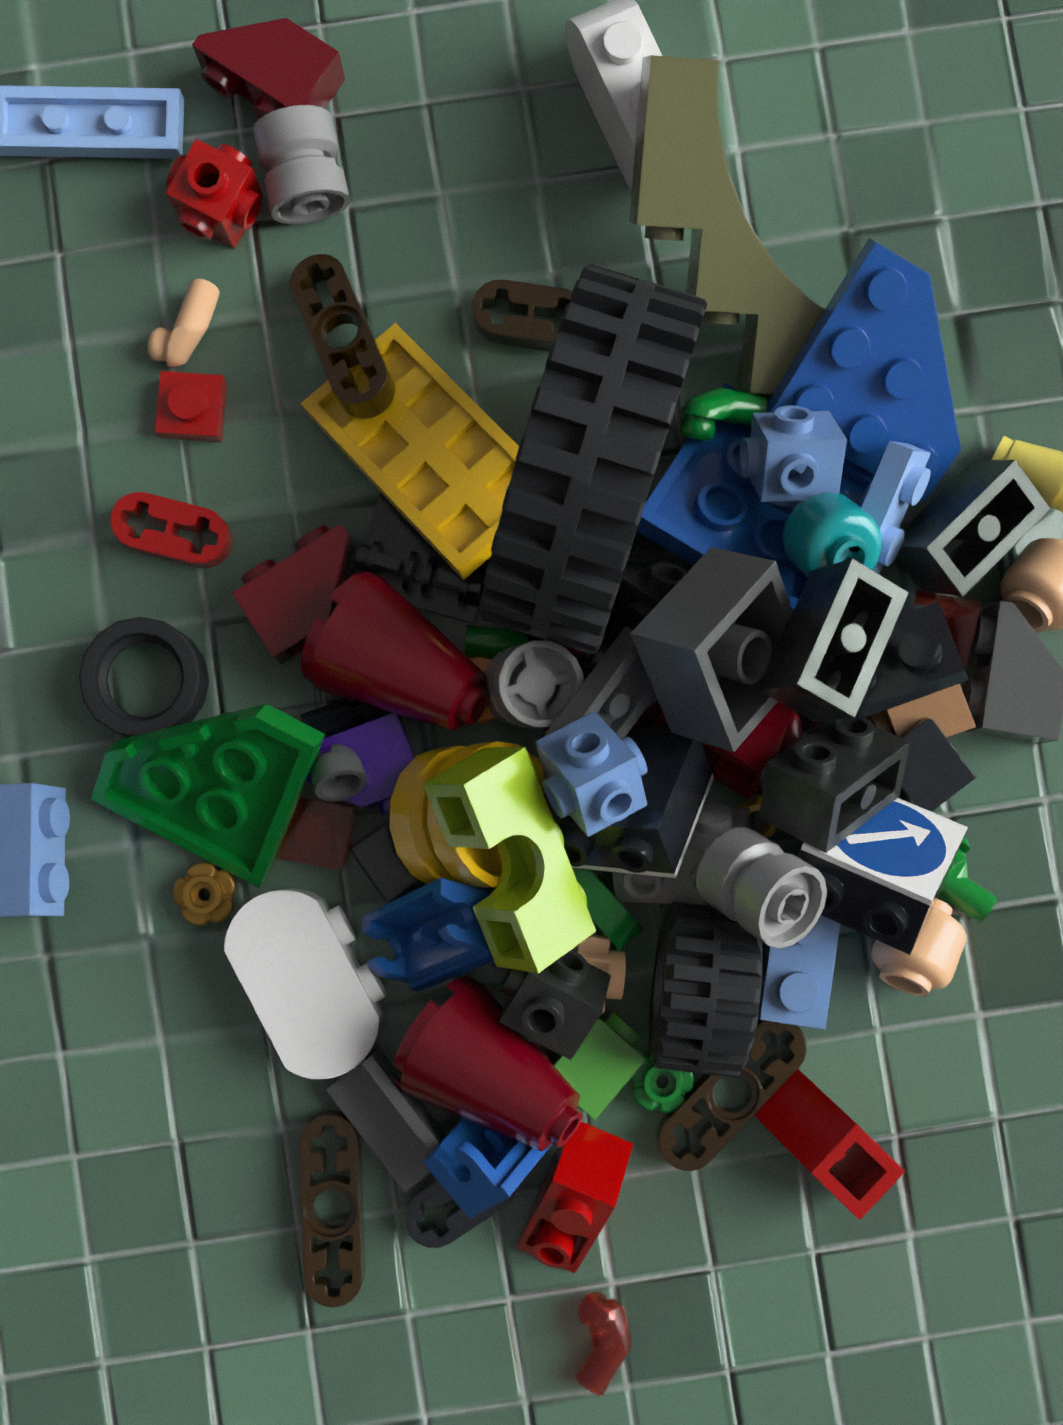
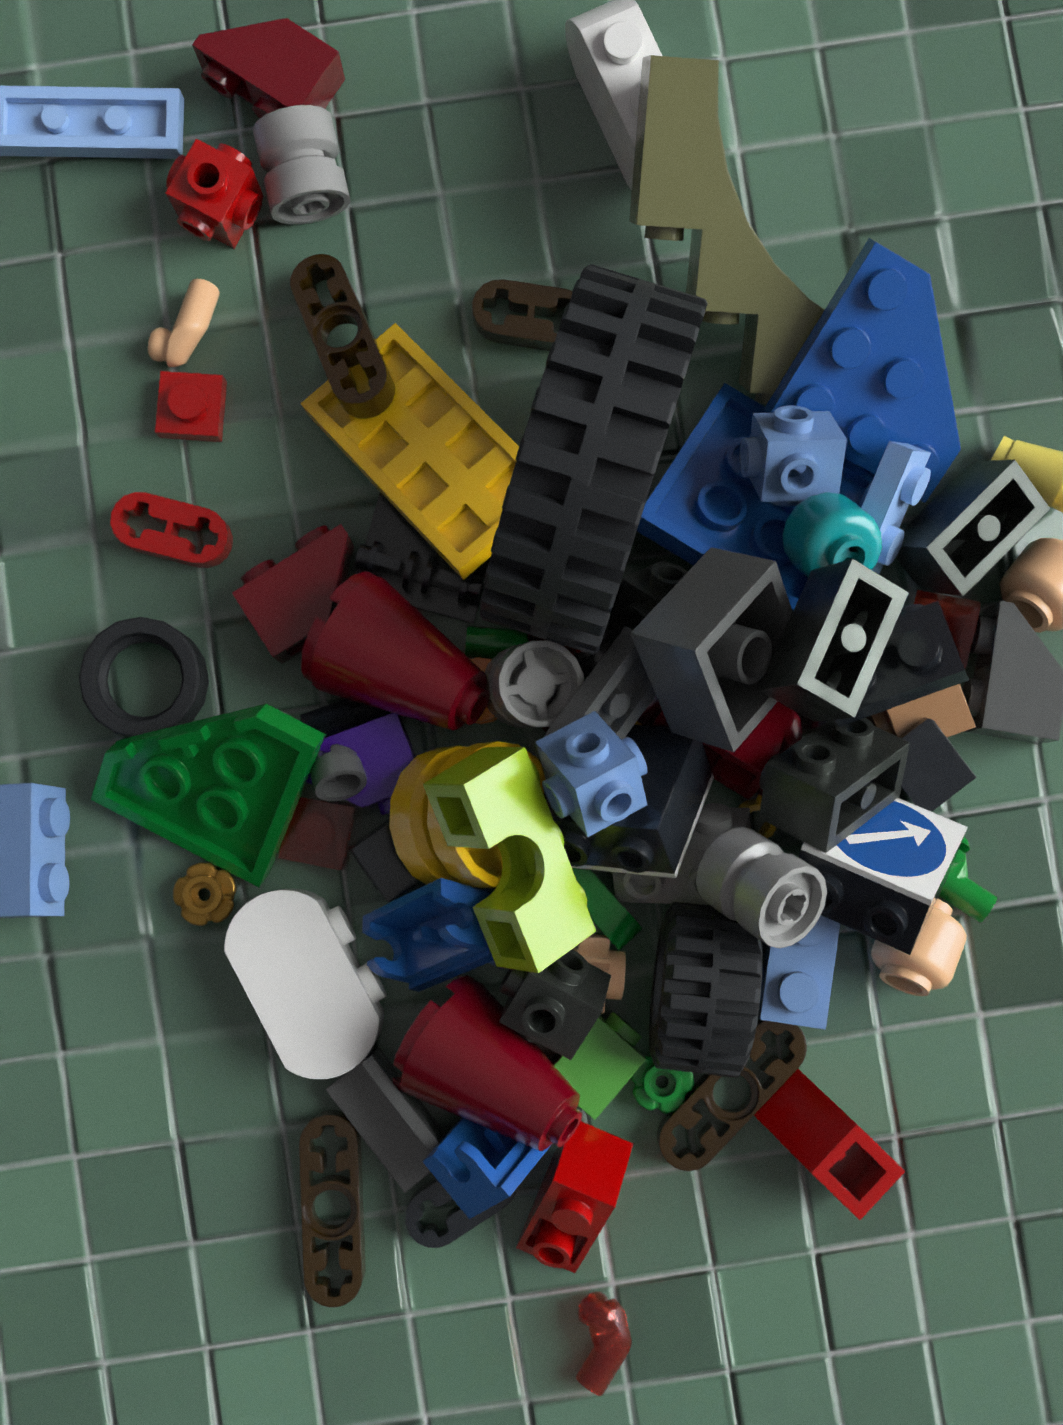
(719, 405): green arm -> none

